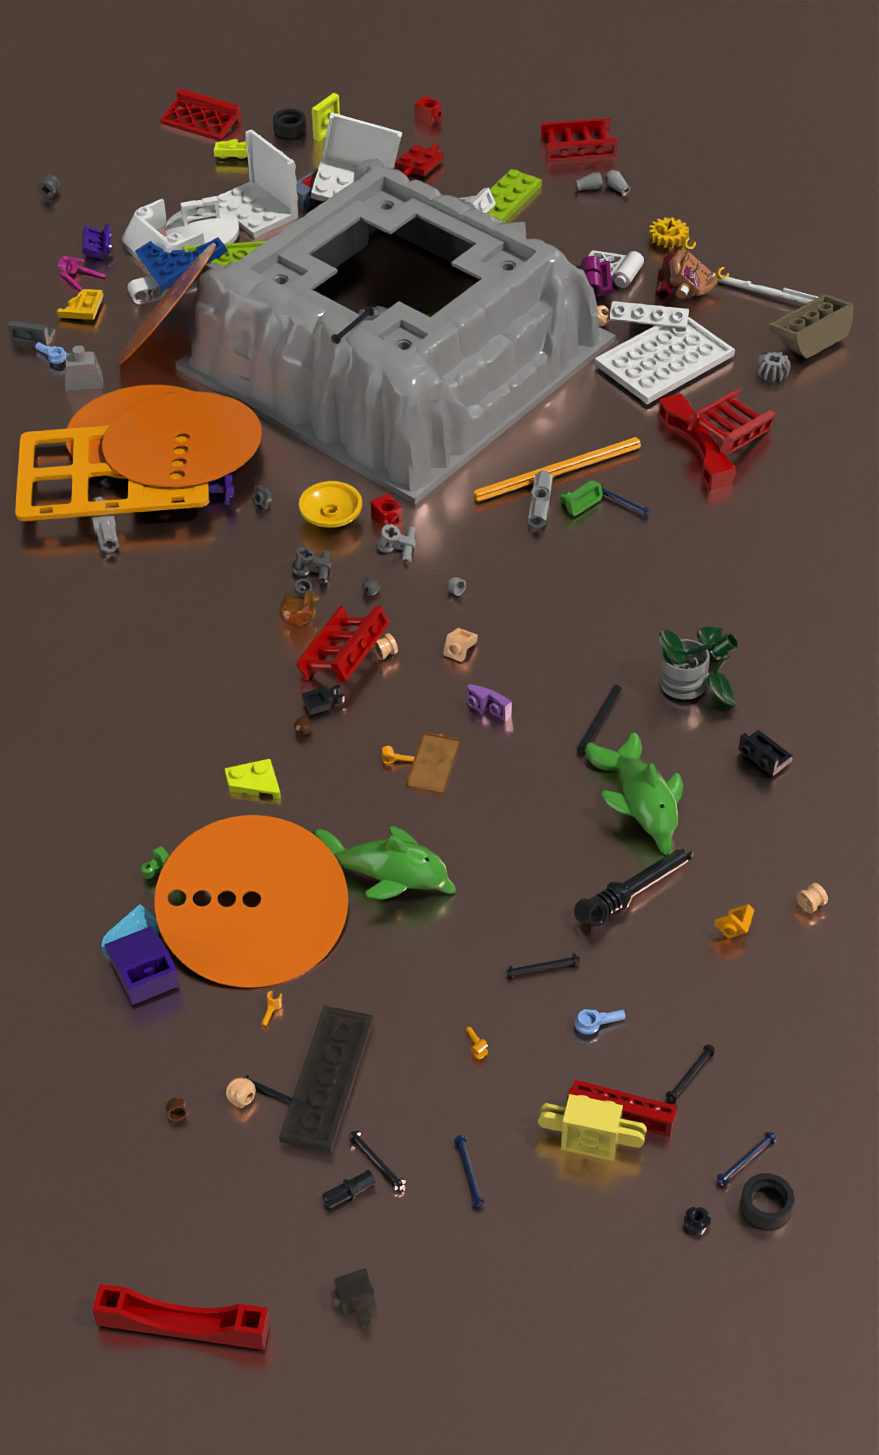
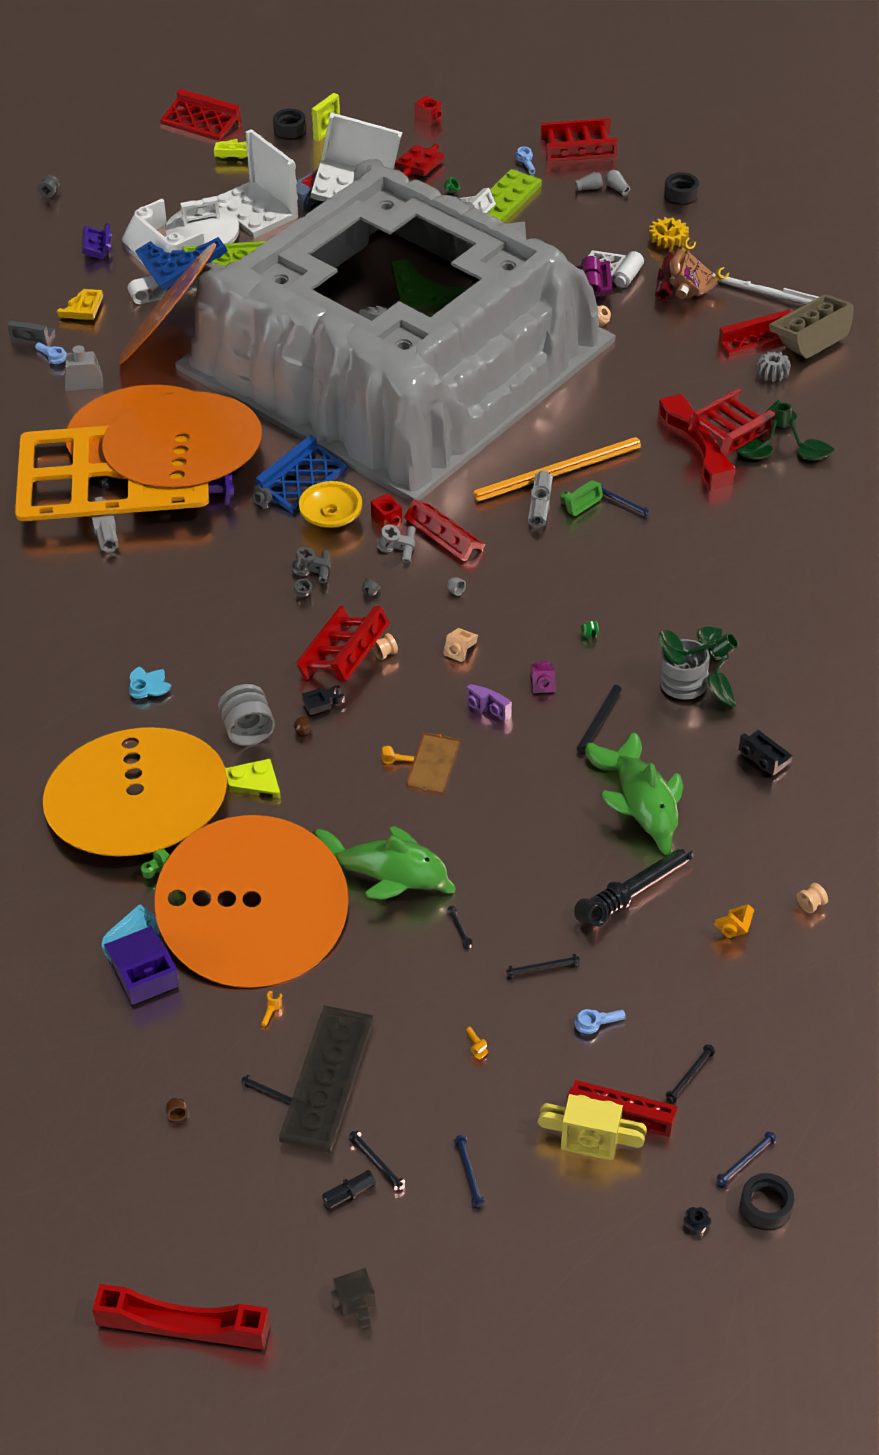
(68, 265): dark pink plant -> none
(94, 812): none -> light orange piece
(147, 684): none -> medium azure plate
(240, 1091): light nougat piece -> none
(246, 714): none -> light grey wheel
(285, 466): none -> blue fence
(298, 611): clear orange hat -> none
(336, 338): black axle -> none
(419, 291): none -> bright green plate
(442, 529): none -> red fence
(451, 185): none -> green hinge
(467, 942): none -> black hinge
(525, 156): none -> light blue plate
(542, 677): none -> magenta bracket
(590, 629): none -> green hinge
(649, 314): white bracket -> none
(663, 359): white plate -> none
(681, 179): none -> black tyre
(749, 330): none -> red fence
(784, 416): none -> dark green plant

